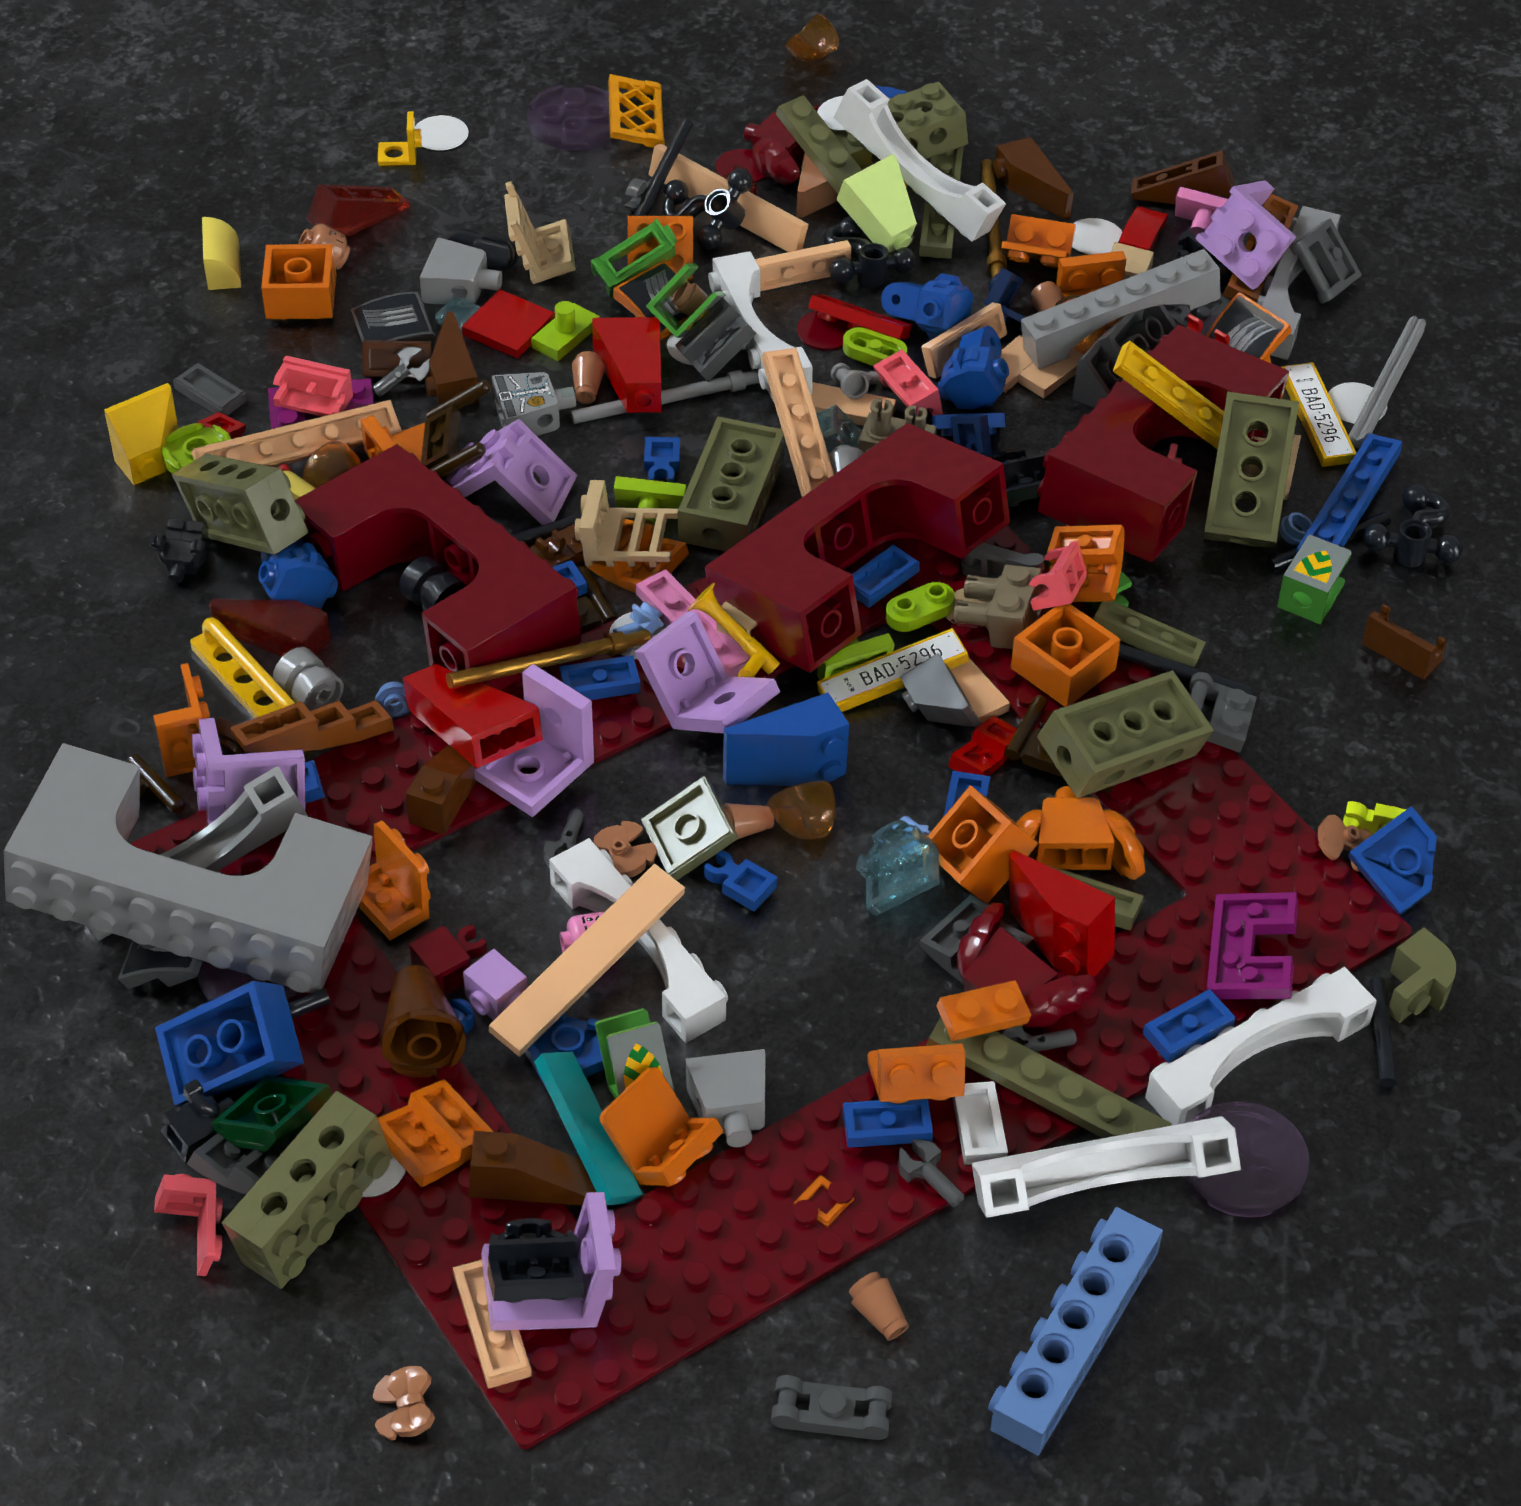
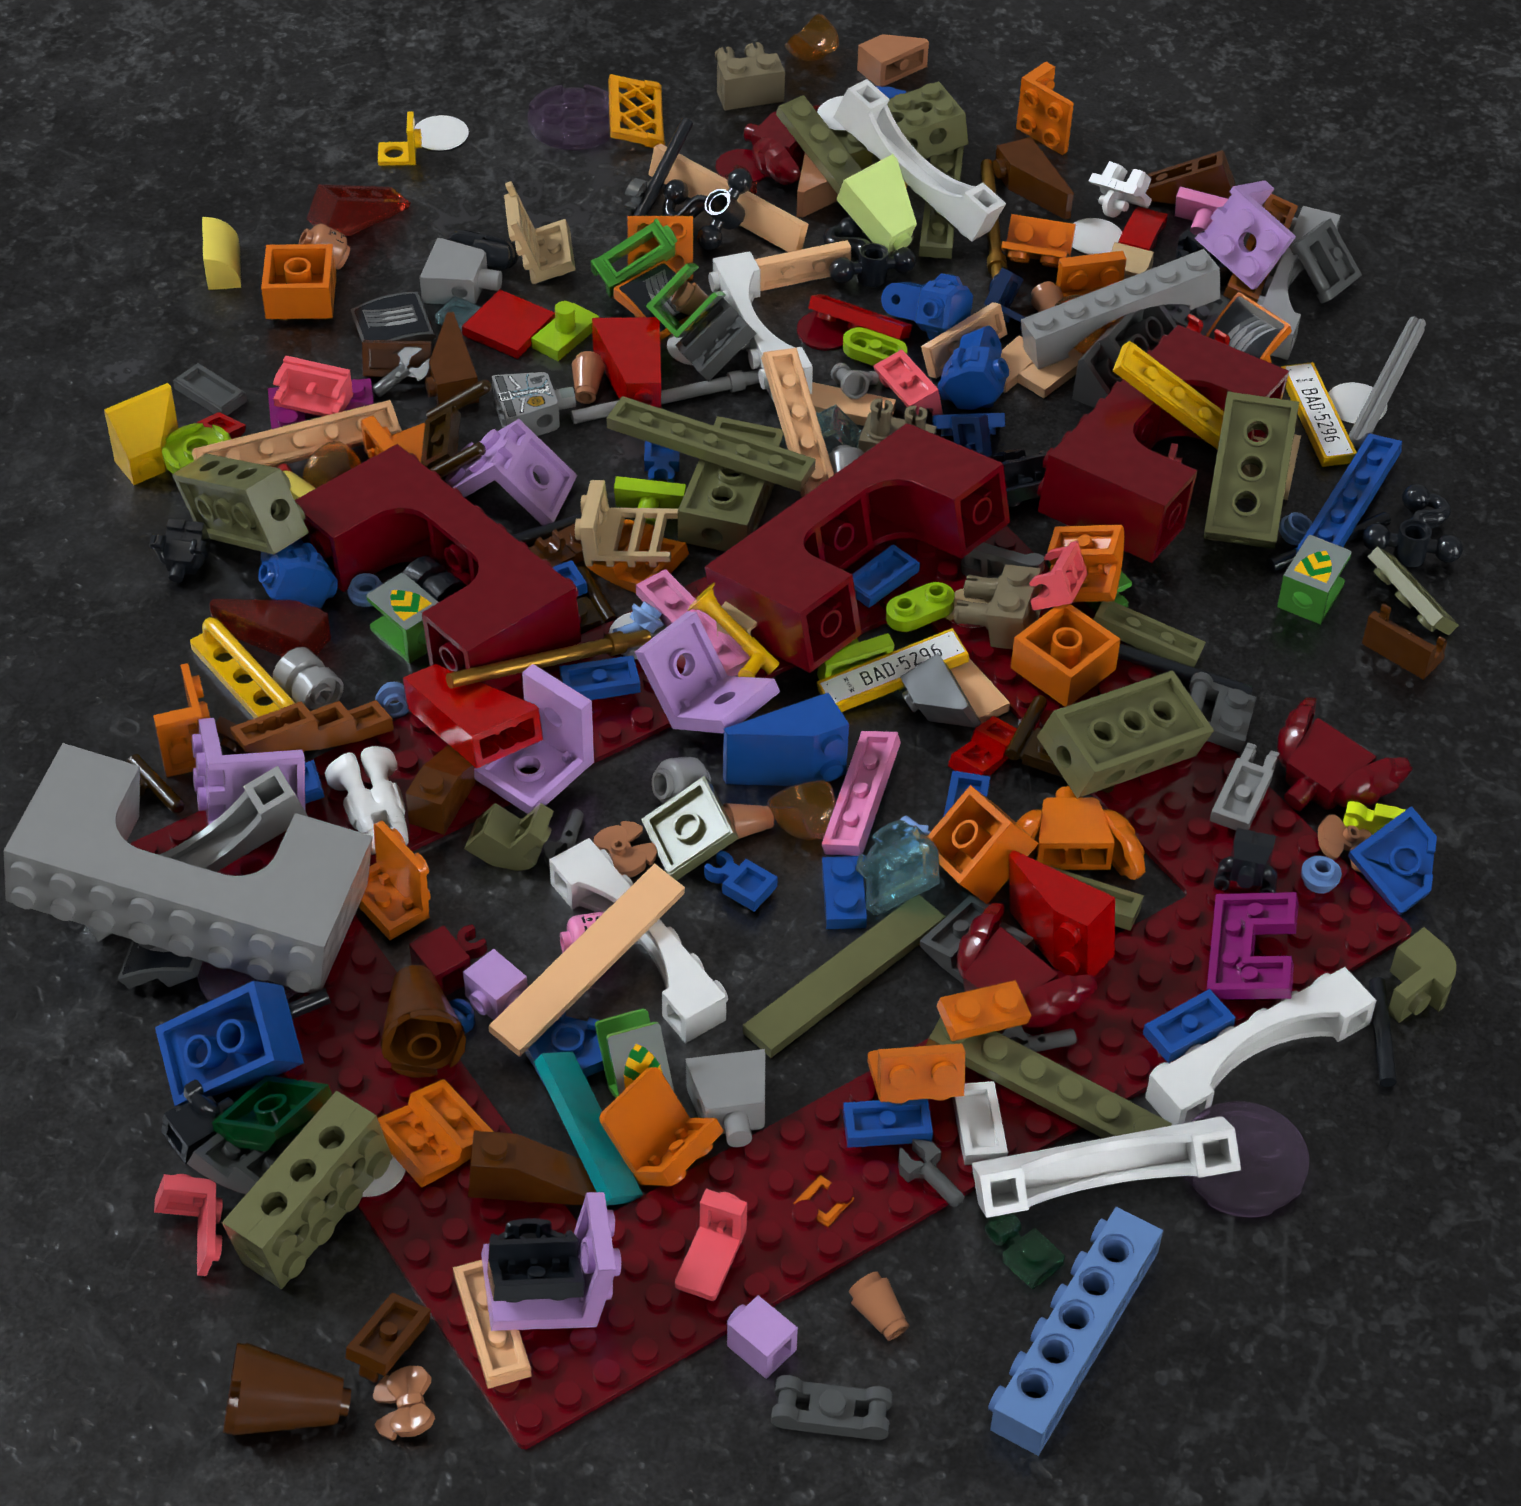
(280, 1394): none -> reddish brown cone
(361, 586): none -> medium blue plate
(368, 806): none -> white piece
(387, 1336): none -> reddish brown plate
(402, 622): none -> piece
(508, 840): none -> olive brick
(676, 775): none -> light grey head
(711, 443): none -> olive plate
(714, 1245): none -> coral bracket
(749, 80): none -> dark tan brick
(761, 1336): none -> lavender brick
(842, 976): none -> olive tile
(843, 893): none -> blue plate
(861, 793): none -> bright pink plate
(891, 58): none -> nougat slope
(1028, 1256): none -> clear green plate
(1044, 112): none -> orange bracket
(1118, 193): none -> white hips
(1244, 790): none -> light grey hinge
(1249, 862): none -> black piece
(1320, 874): none -> medium blue plate
(1330, 766): none -> dark red torso
(1411, 592): none -> olive plate

